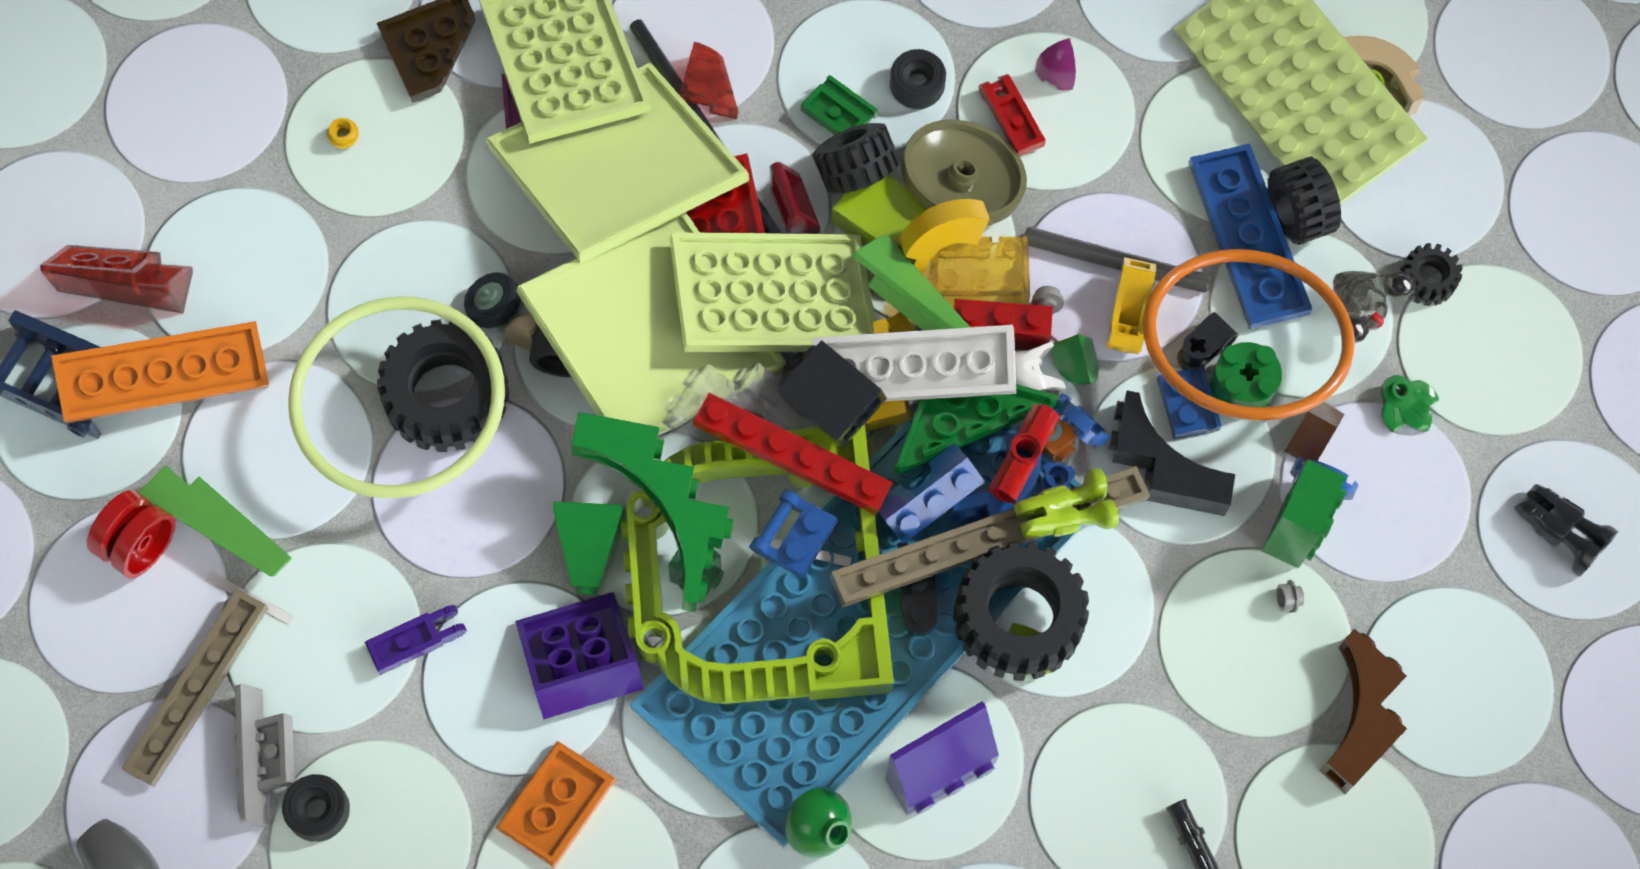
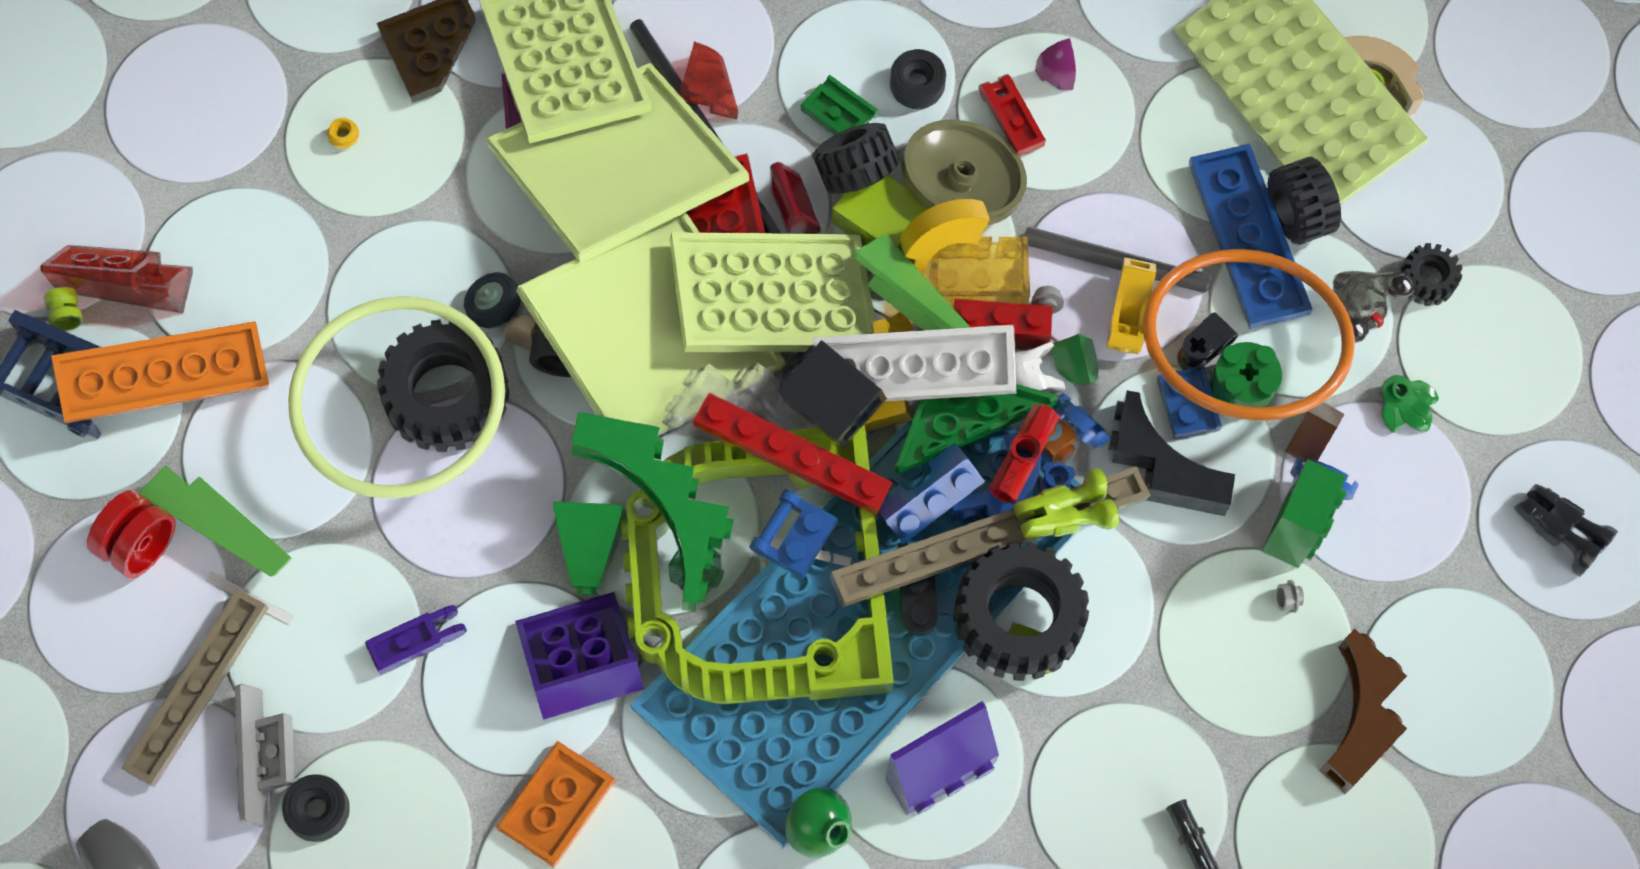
(63, 308): none -> lime wheel

